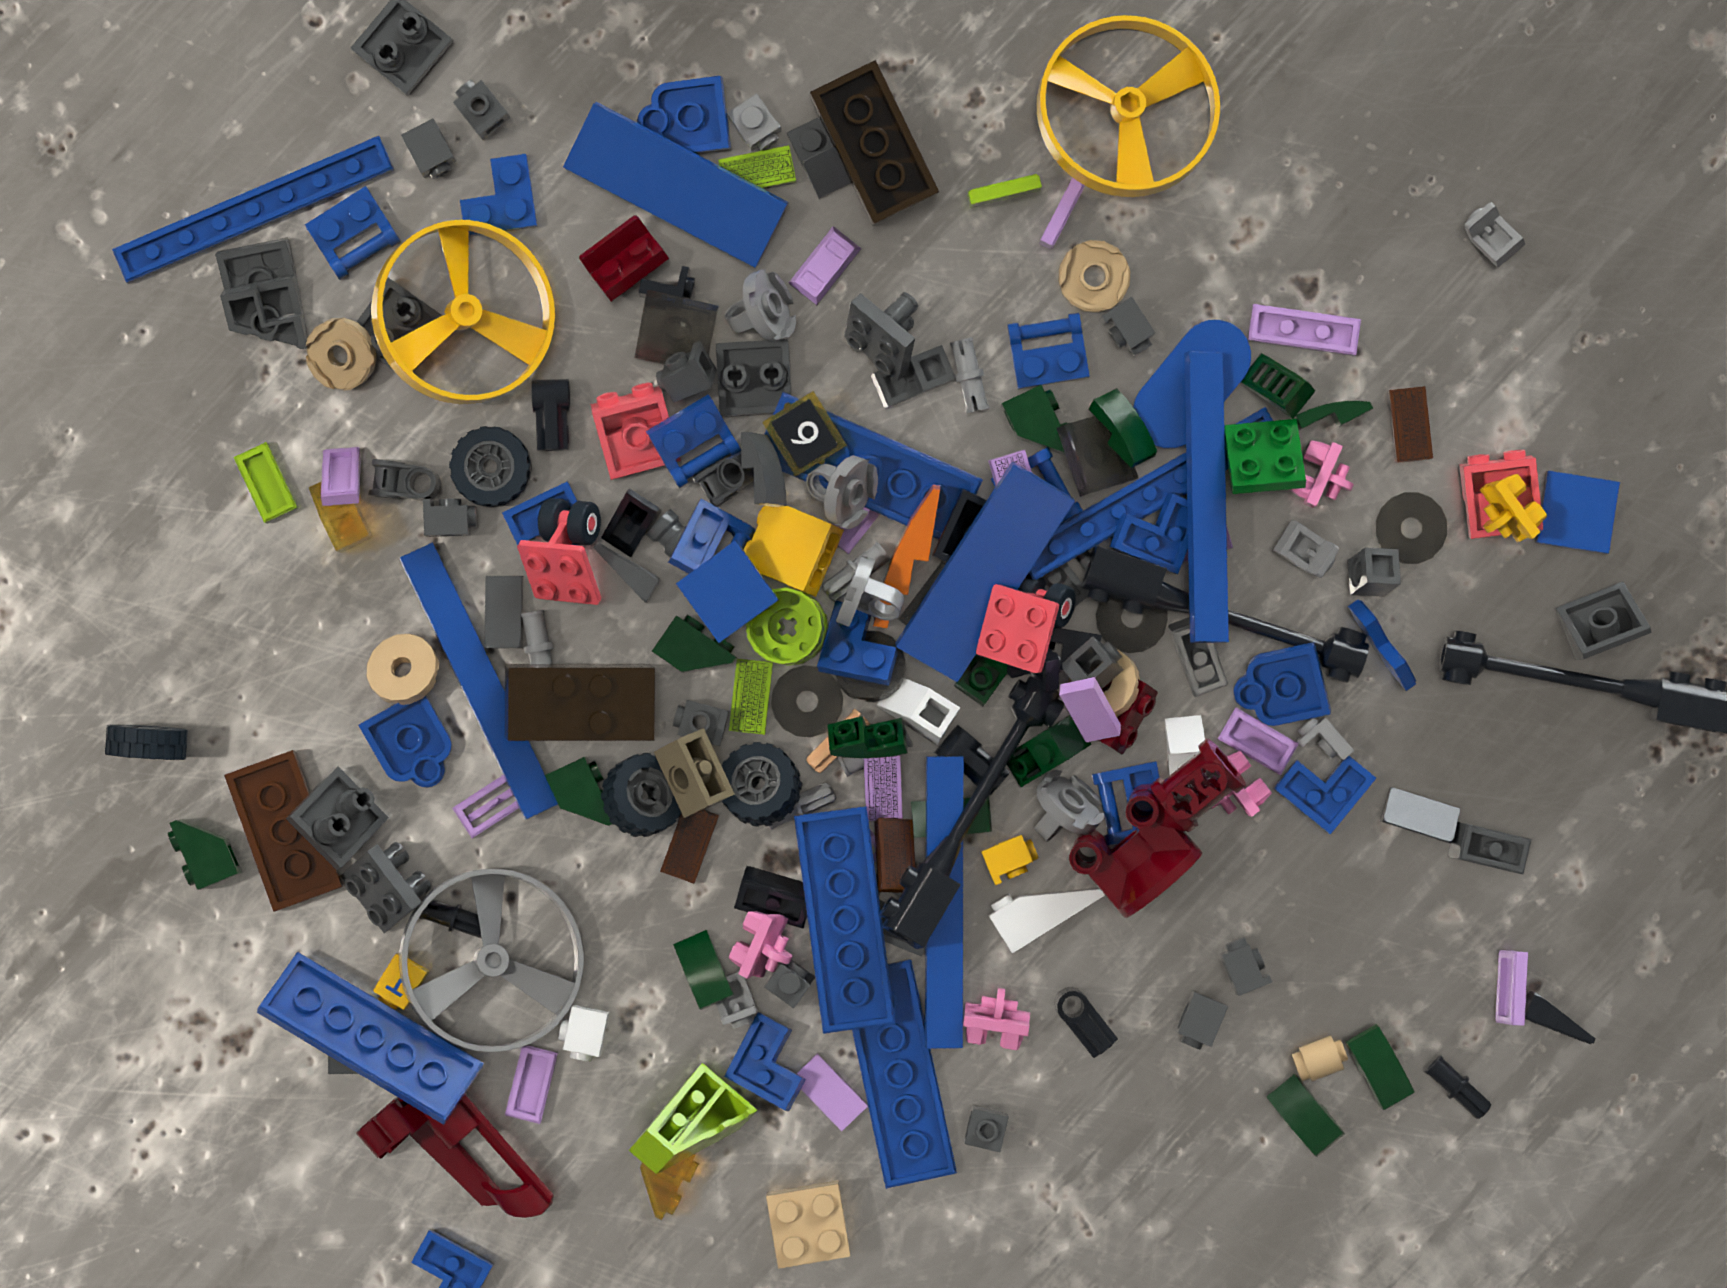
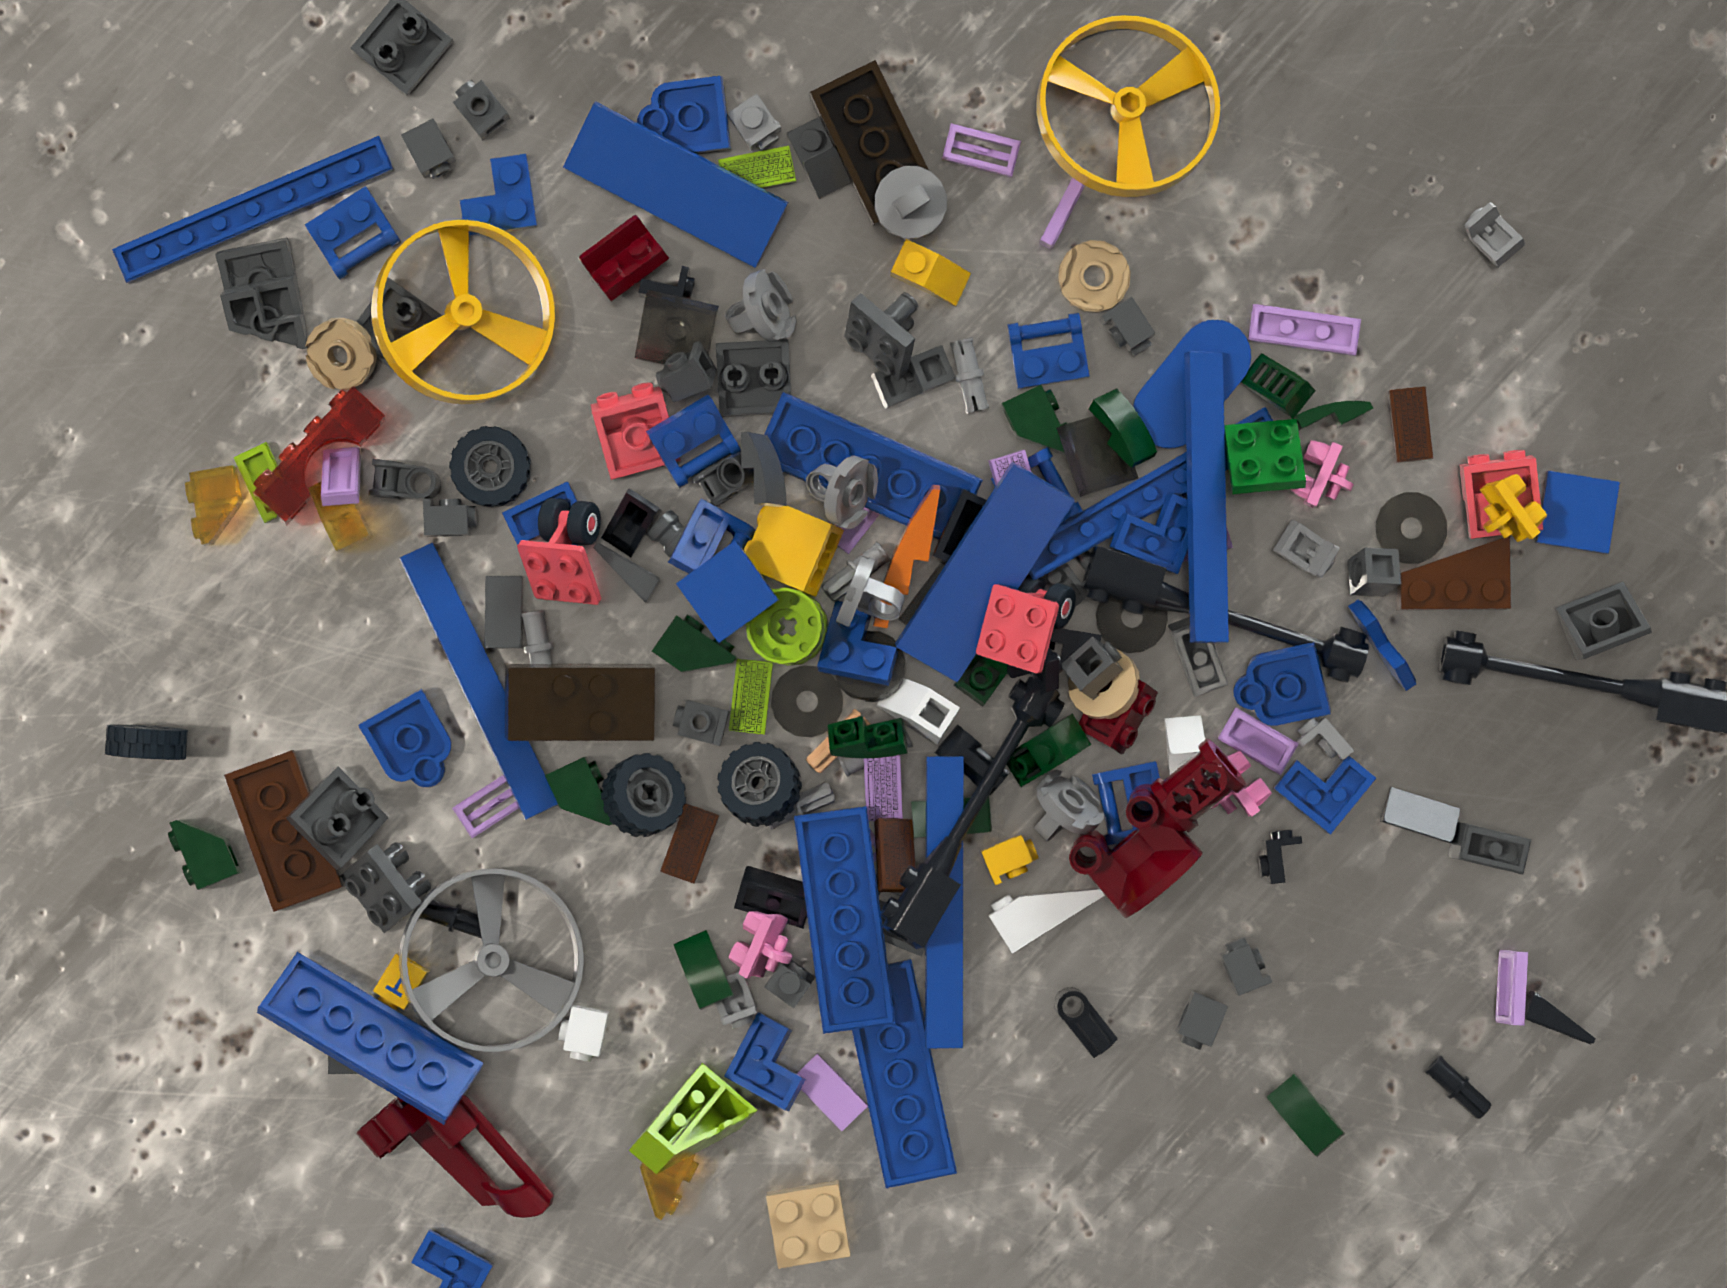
(216, 501): none -> clear yellow slope
(349, 421): none -> clear red arch
(389, 656): tan tile -> none
(531, 1083): lavender tile -> none
(551, 405): black piece -> none
(694, 773): dark tan brick -> none
(804, 433): piece -> none
(824, 265): lavender tile -> none
(910, 202): none -> light grey tile
(930, 272): none -> yellow slope
(978, 164): none -> lavender tile
(986, 1128): dark grey brick -> none
(998, 1016): bright pink hips -> none
(1004, 190): lime tile -> none
(1090, 709): lavender tile -> none
(1272, 862): none -> black bracket
(1320, 1059): tan brick -> none
(1380, 1067): dark green slope -> none
(1460, 582): none -> reddish brown wedge

